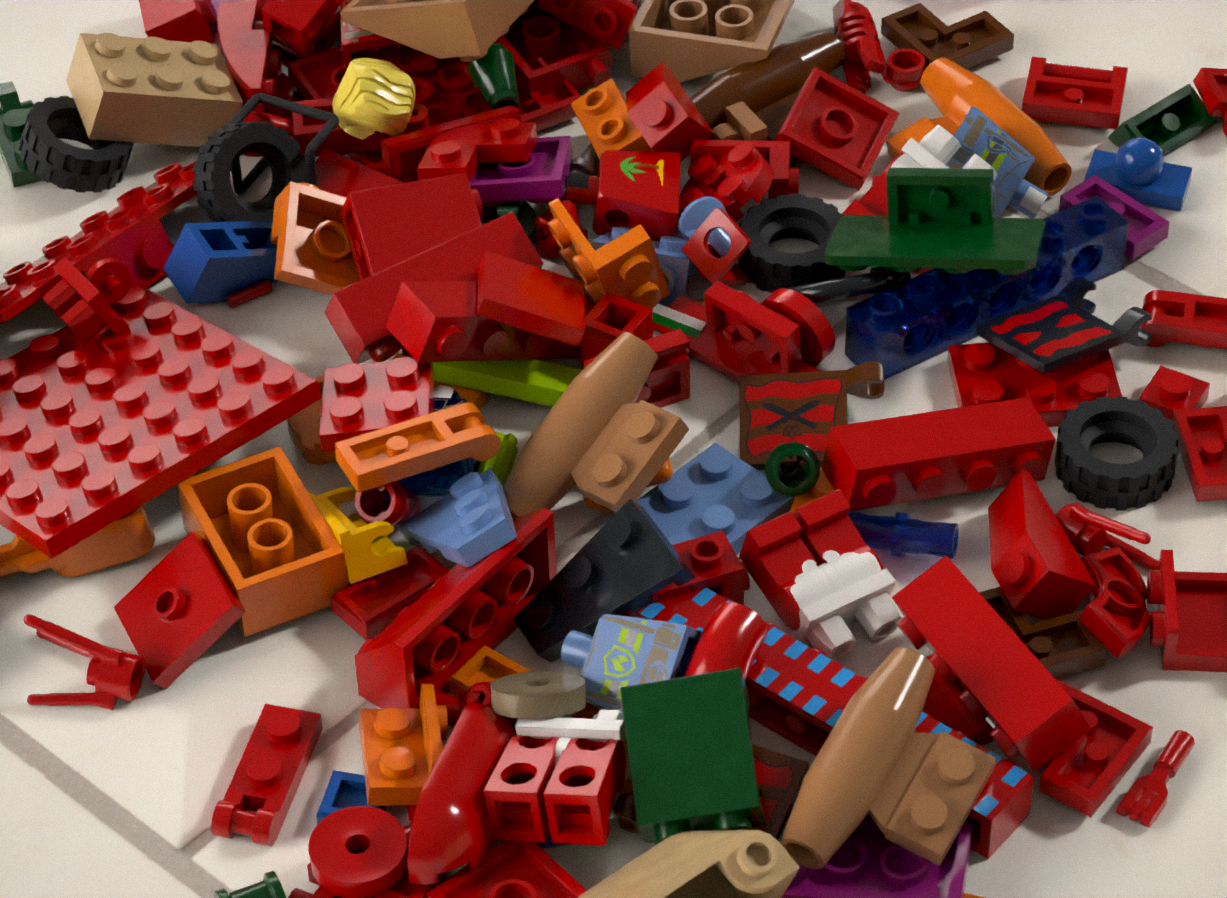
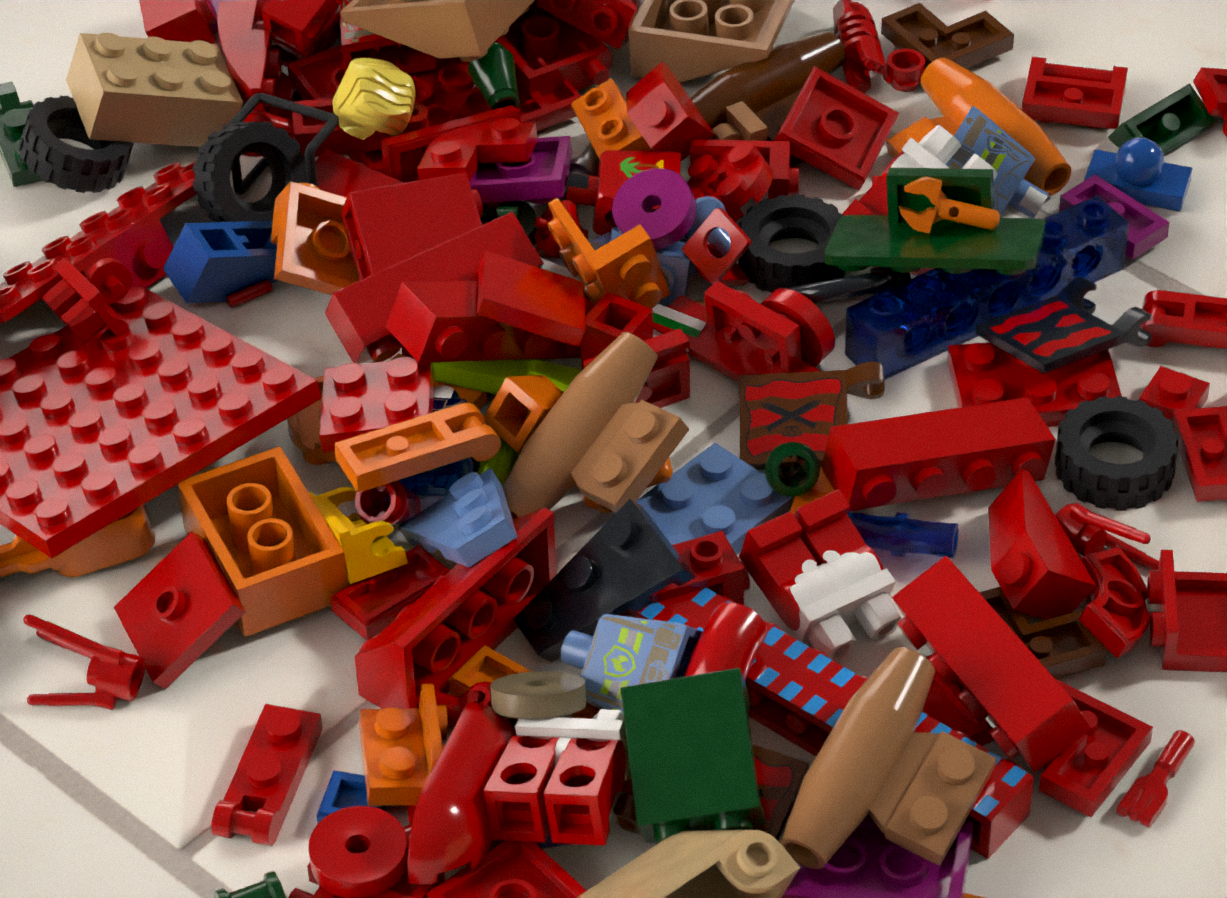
(521, 407): none -> orange brick
(650, 189): none -> magenta piece
(945, 208): none -> orange bar

